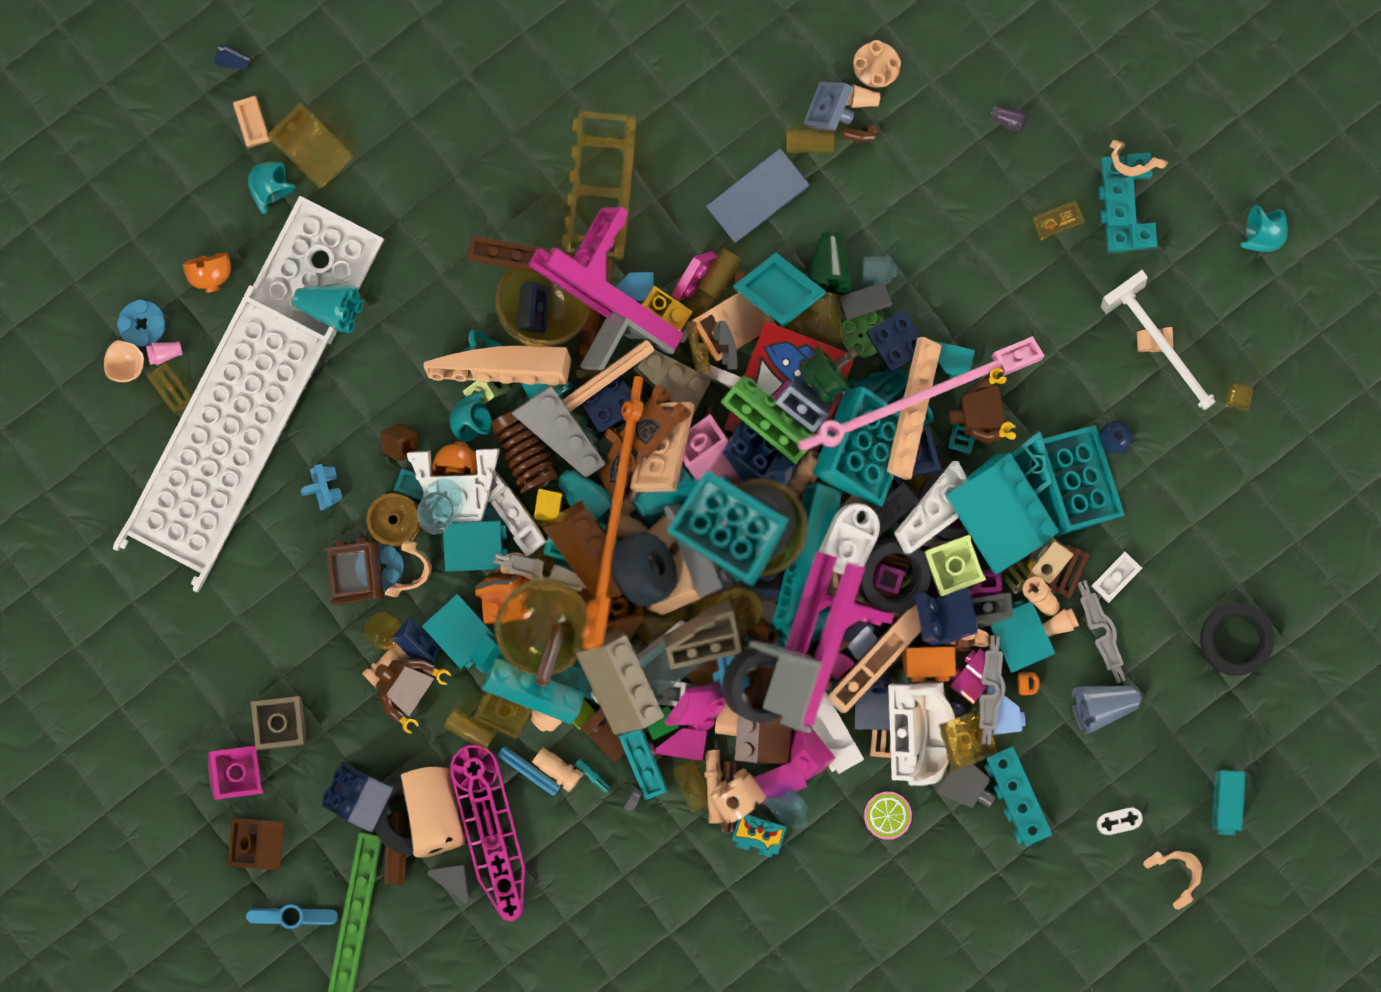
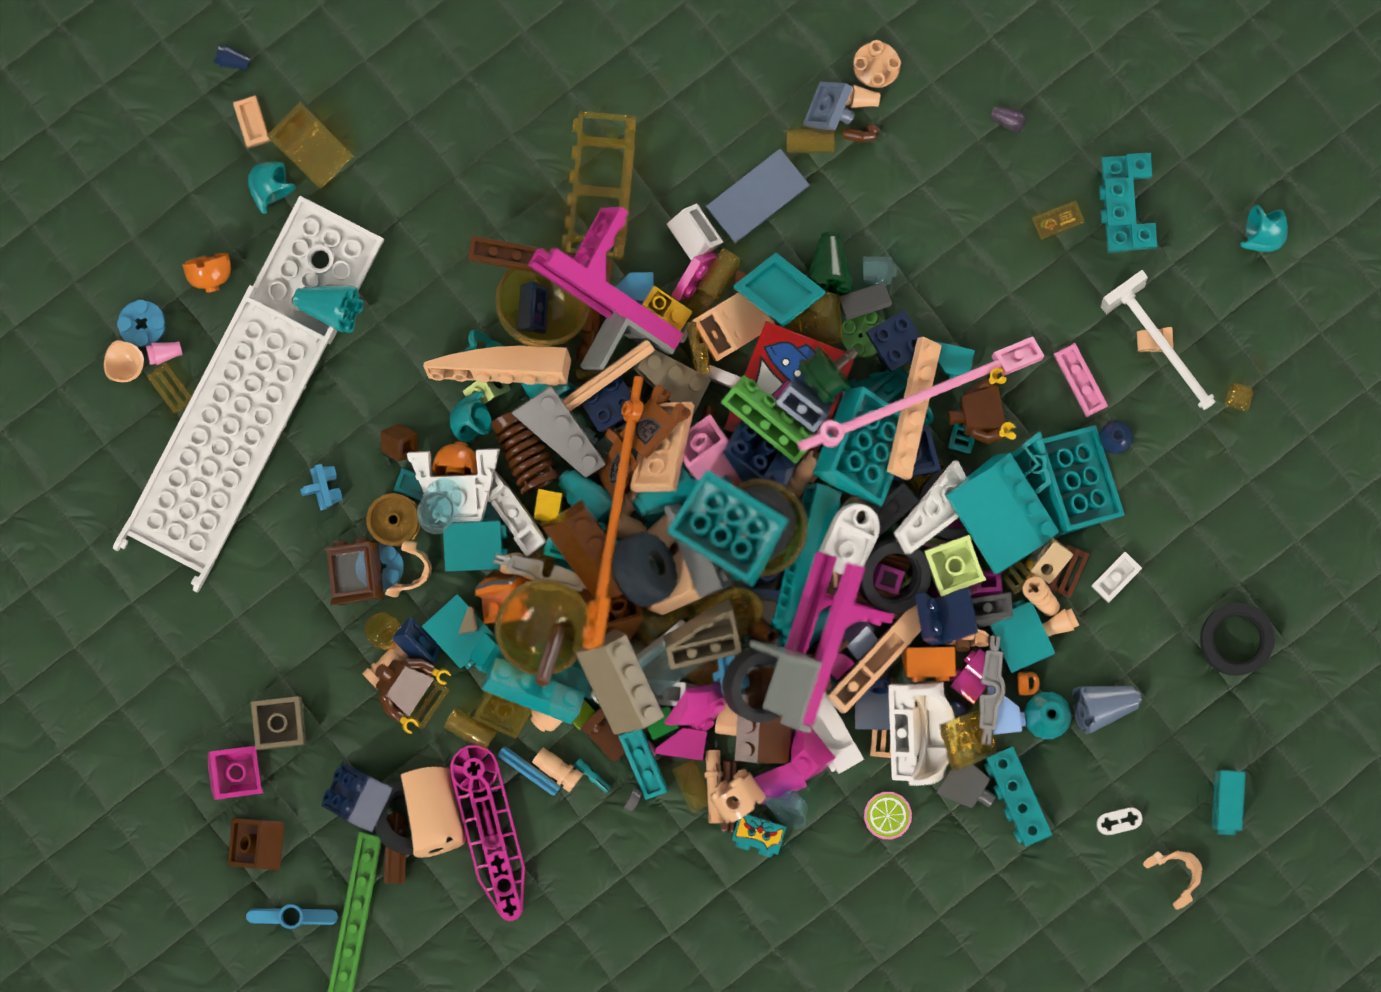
(438, 702): none -> clear yellow tile
(452, 879): dark grey slope -> none
(469, 623): none -> dark tan slope
(694, 231): none -> white brick
(723, 335): dark grey slope -> none
(1037, 719): none -> teal cone
(1080, 380): none -> bright pink tile
(1105, 644): light grey piece -> none
(1133, 171): light nougat helmet -> none

